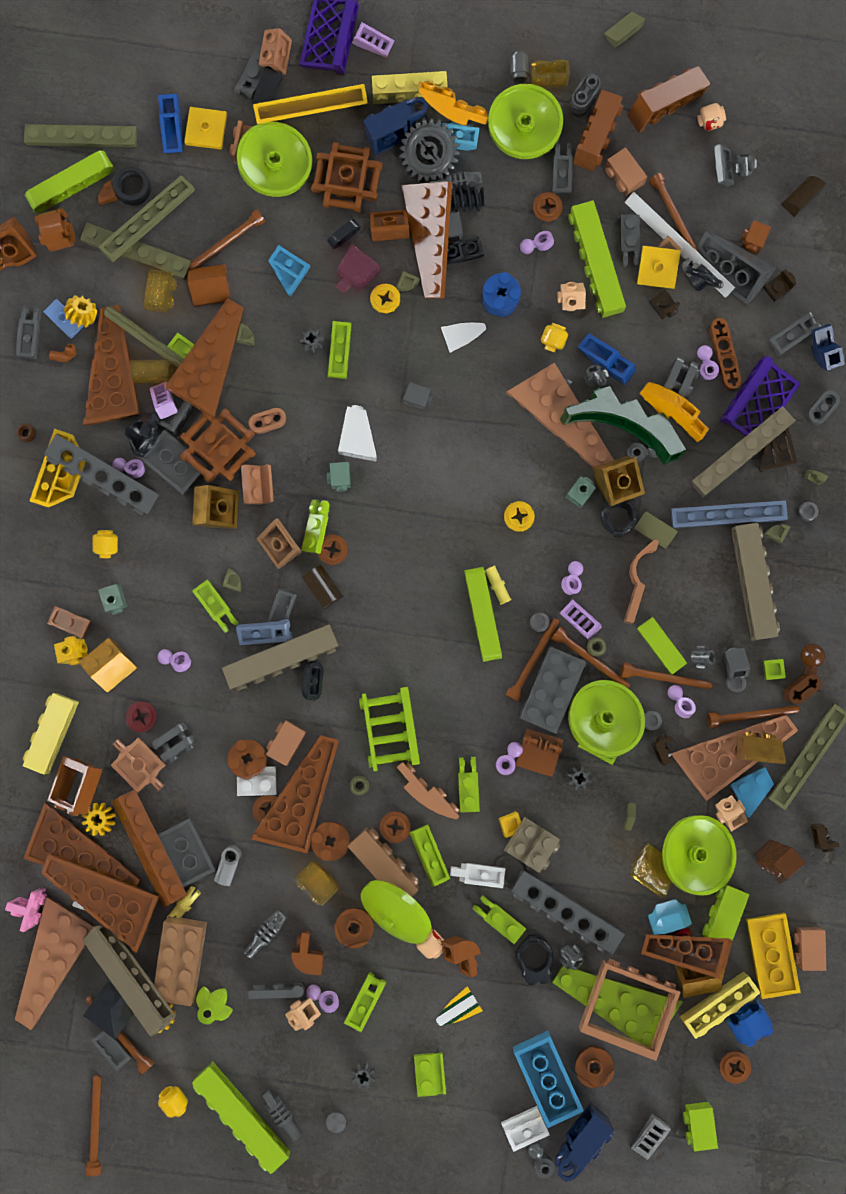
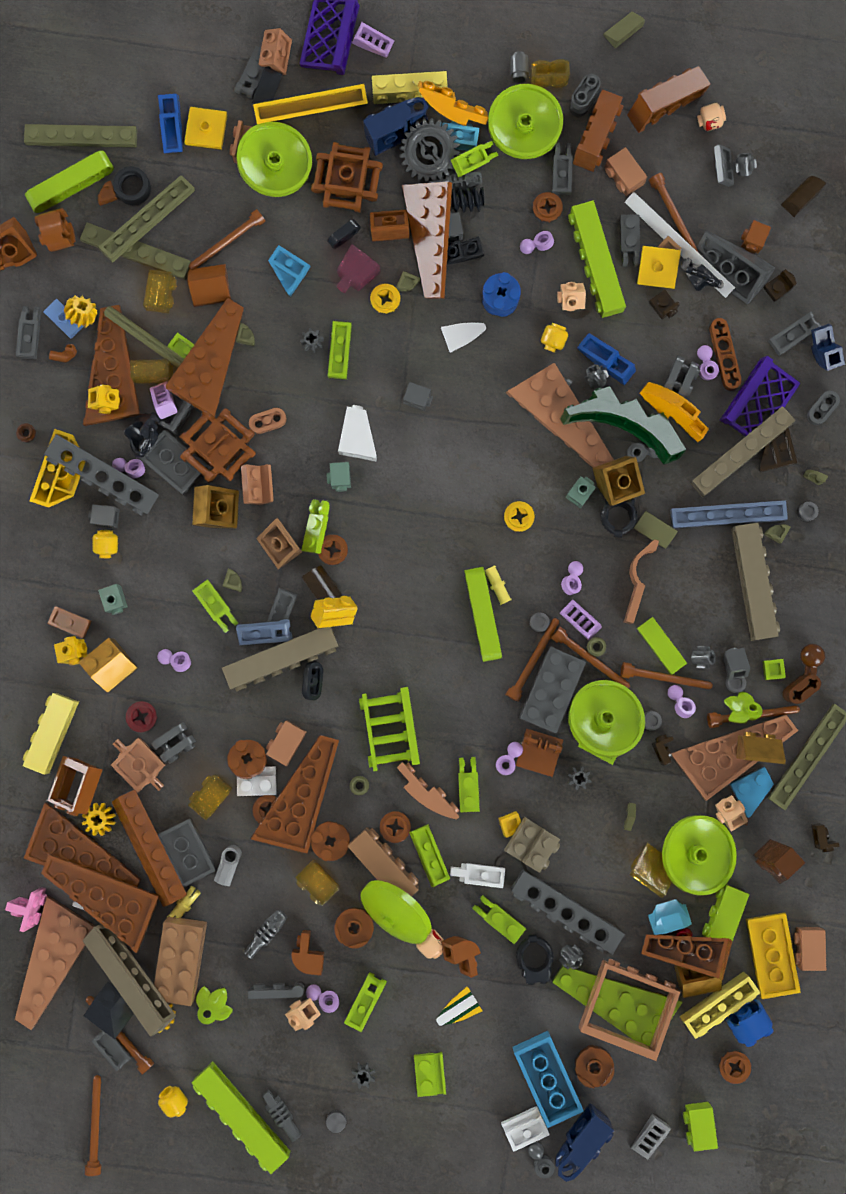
(103, 399): none -> yellow brick
(104, 516): none -> dark grey brick
(210, 796): none -> clear yellow brick
(333, 612): none -> yellow brick
(472, 159): none -> lime hinge
(741, 708): none -> lime plate

